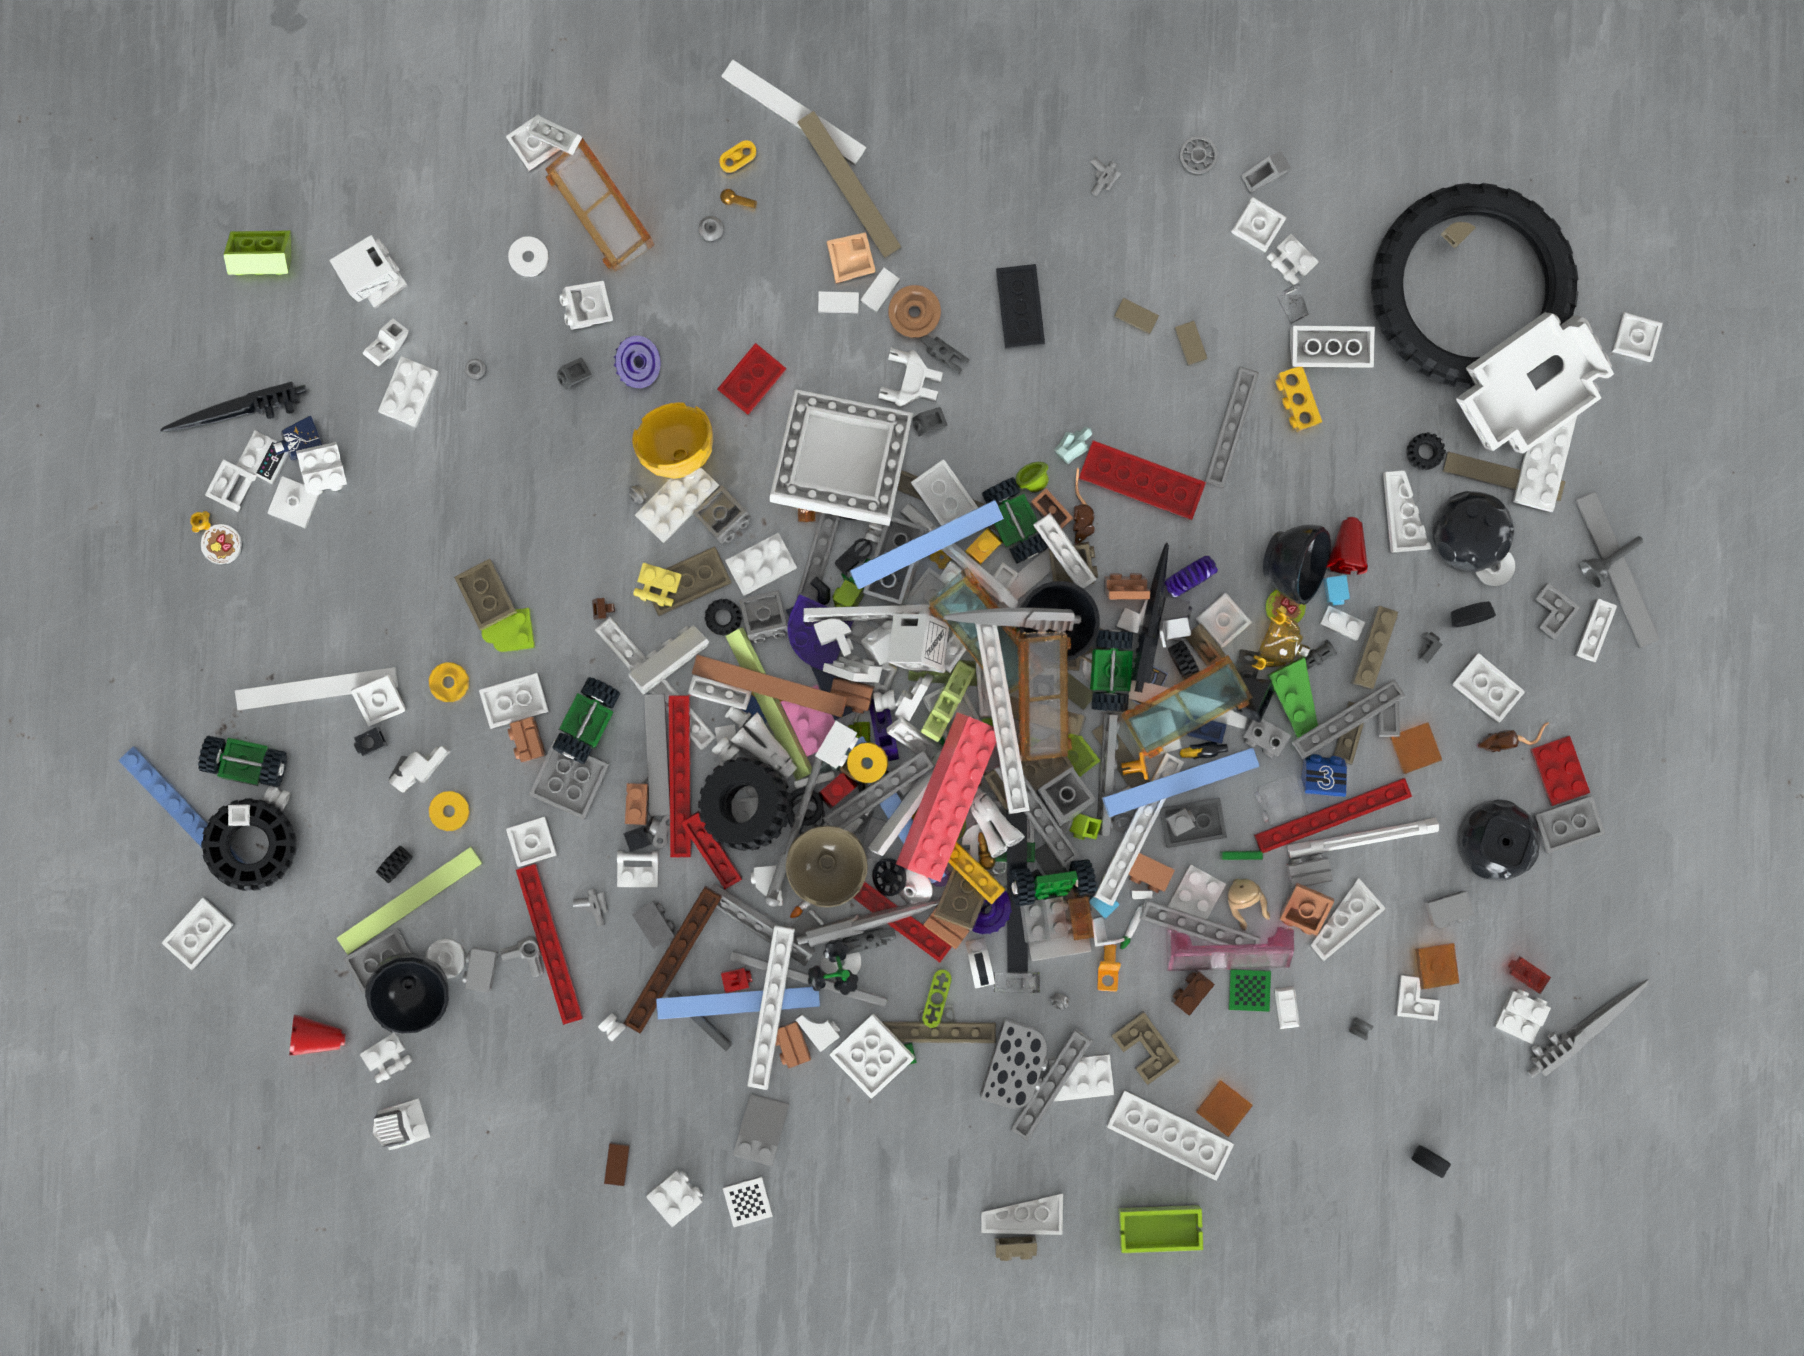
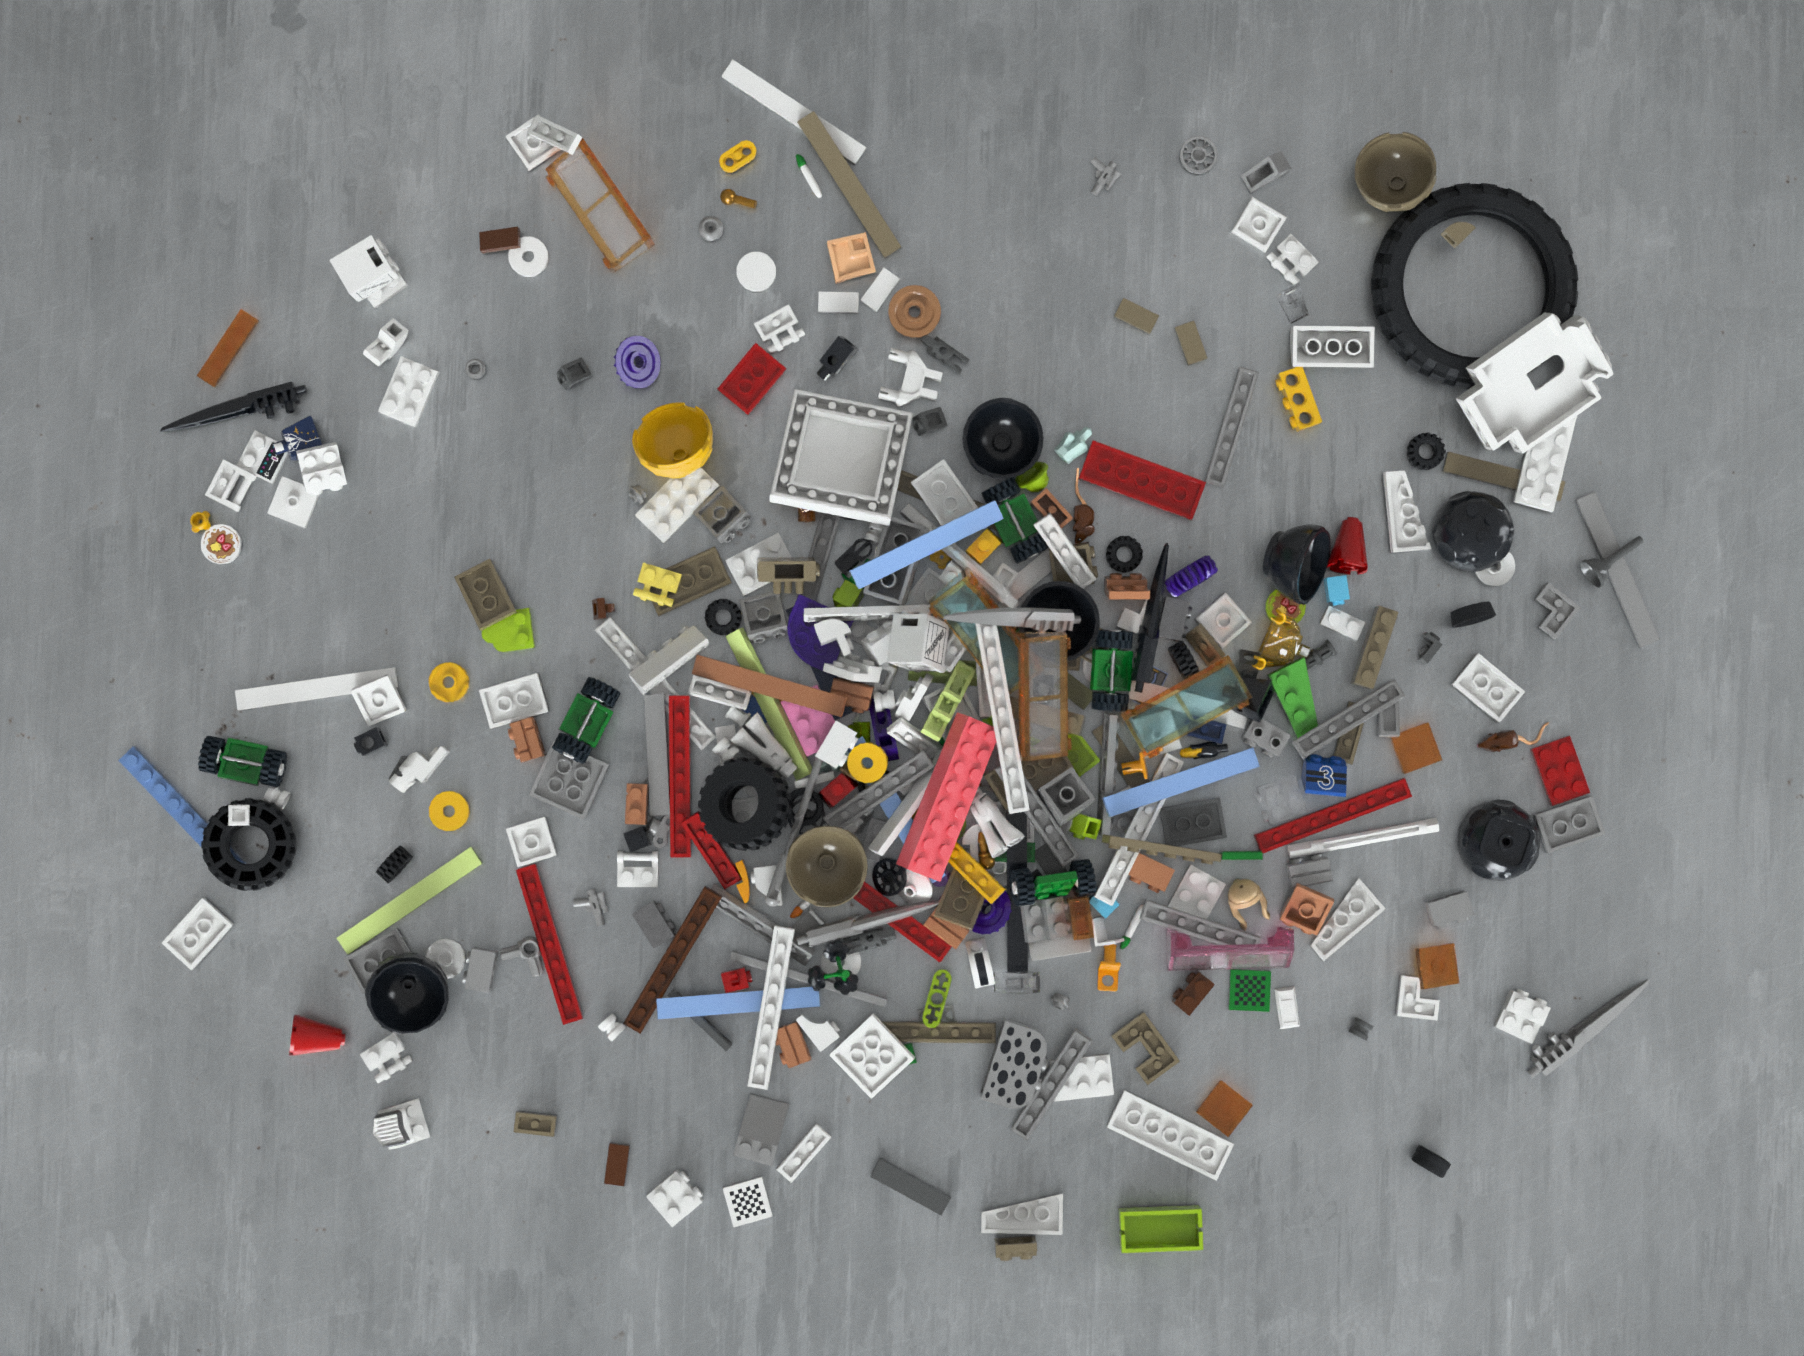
(227, 348): none -> clear orange tile
(258, 252): lime slope -> none
(499, 239): none -> reddish brown tile
(535, 1124): none -> dark tan plate
(586, 305): white plate -> none
(743, 887): none -> light orange slope
(756, 271): none -> white tile
(777, 323): none -> white plate
(787, 571): none -> dark tan piece
(801, 162): none -> white piece
(803, 1152): none -> white tile
(823, 591): black arm -> none
(843, 351): none -> black torso
(910, 1186): none -> dark grey tile
(1002, 438): none -> black rock
(1020, 306): black plate -> none
(1133, 545): none -> black tyre
(1141, 894): white tile -> none
(1153, 848): none -> dark tan plate
(1174, 628): bracket -> none
(1181, 821): light grey brick -> none
(1395, 171): none -> dark tan rock
(1529, 974): clear red plate -> none
(1596, 630): white plate -> none
(1637, 337): white tile -> none

